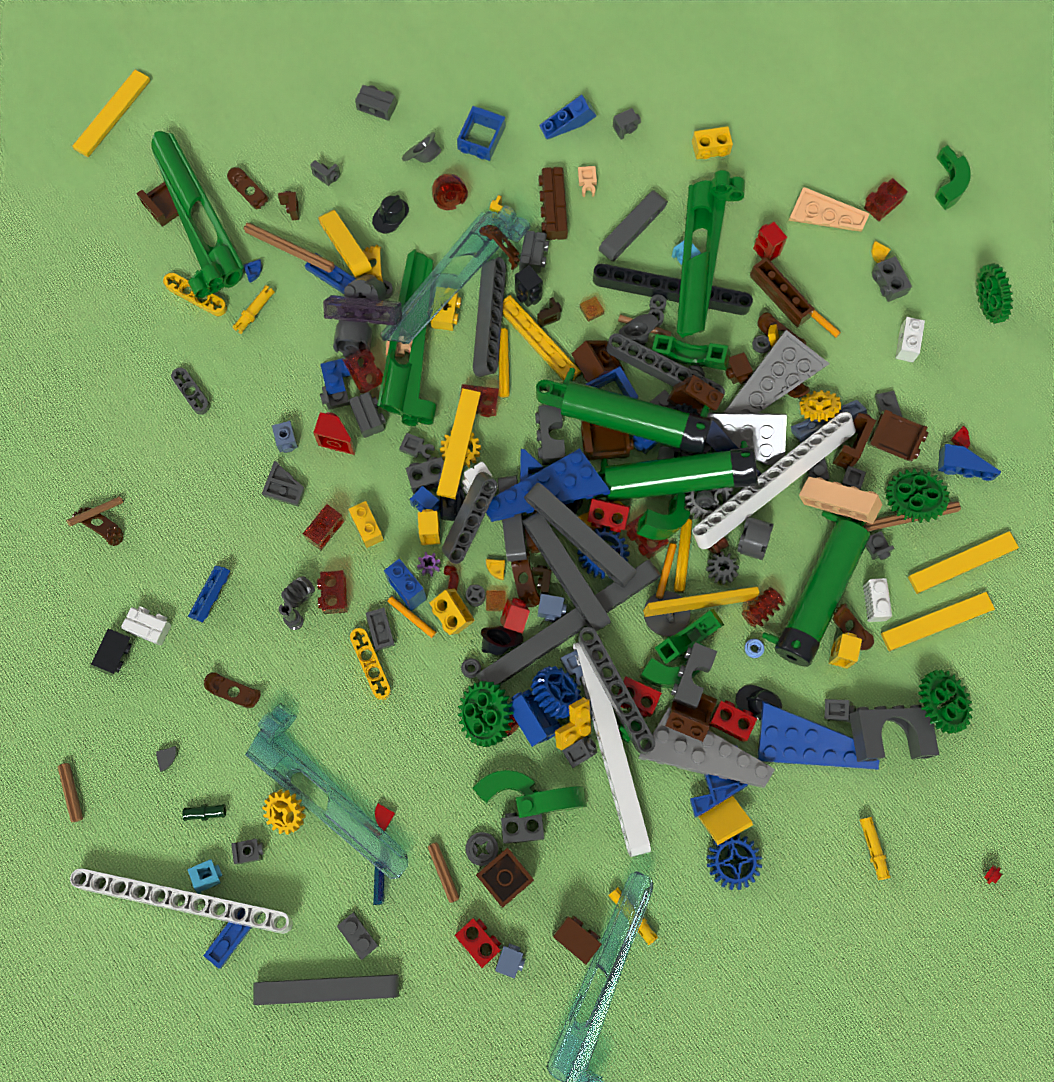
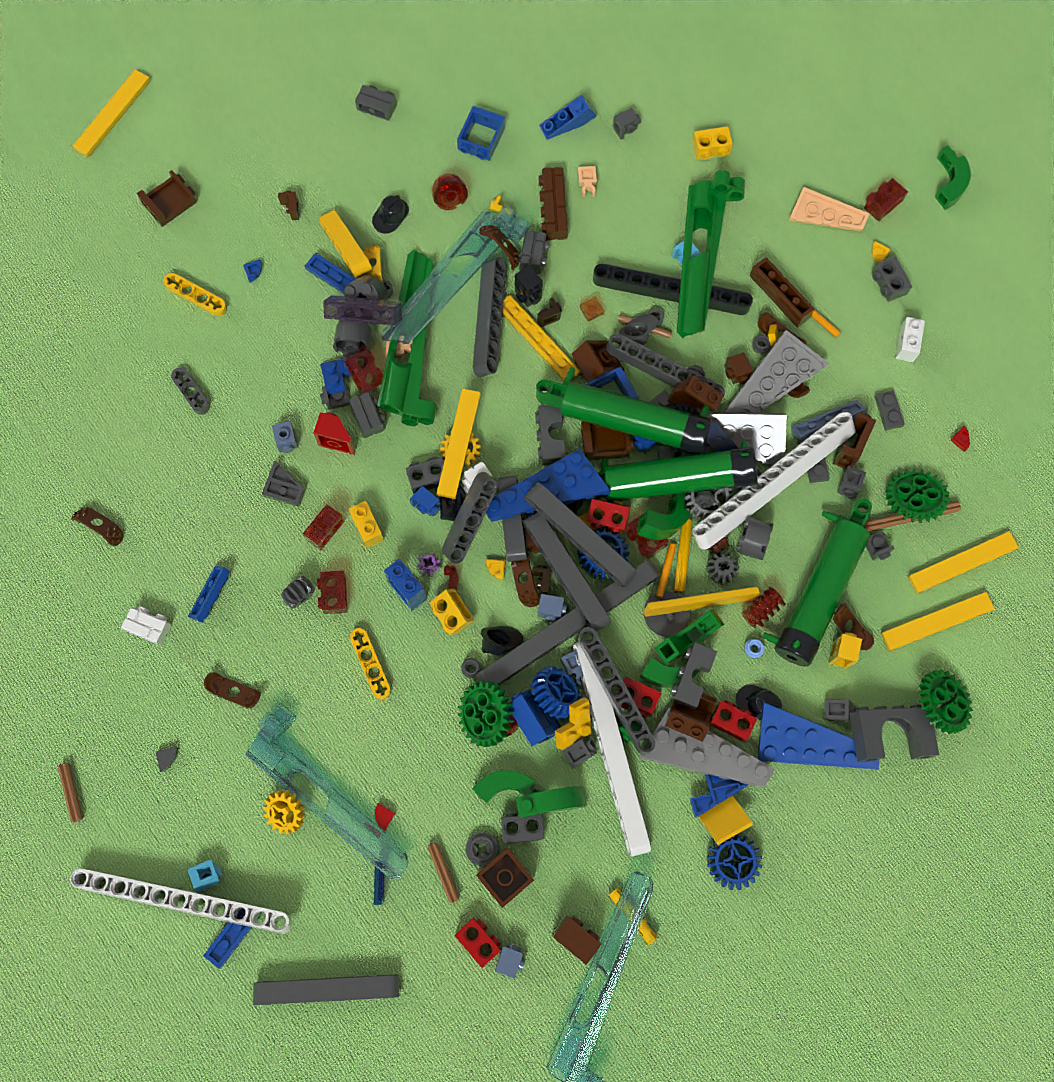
(94, 511): medium nougat bar -> none
(110, 652): black brick -> none
(204, 812): dark green pin -> none
(218, 264): green panel -> none
(239, 855): dark grey brick -> none
(241, 182): reddish brown piece -> none
(249, 314): yellow pin -> none
(289, 247): medium nougat axle -> none
(291, 616): dark grey pin -> none
(324, 174): dark grey bracket -> none
(357, 936): dark grey plate -> none
(380, 629): dark grey plate -> none
(412, 617): light orange bar -> none
(414, 446): dark grey plate -> none
(424, 151): dark grey piece -> none
(429, 527): yellow brick -> none
(447, 318): yellow brick -> none
(473, 592): dark grey wheel -> none
(487, 394): clear red brick -> none
(495, 600): clear orange plate -> none
(503, 364): yellow axle -> none
(515, 615): red brick -> none
(528, 465): blue slope -> none
(633, 225): dark grey beam -> none
(662, 301): dark grey bush -> none
(709, 355): green arch -> none
(770, 241): red brick -> none
(820, 406): yellow gear -> none
(841, 499): light nougat brick -> none
(875, 849): yellow pin -> none
(877, 600): white brick -> none
(898, 436): reddish brown panel -> none
(962, 461): blue slope -> none
(993, 874): red plate -> none
(994, 293): green gear -> none

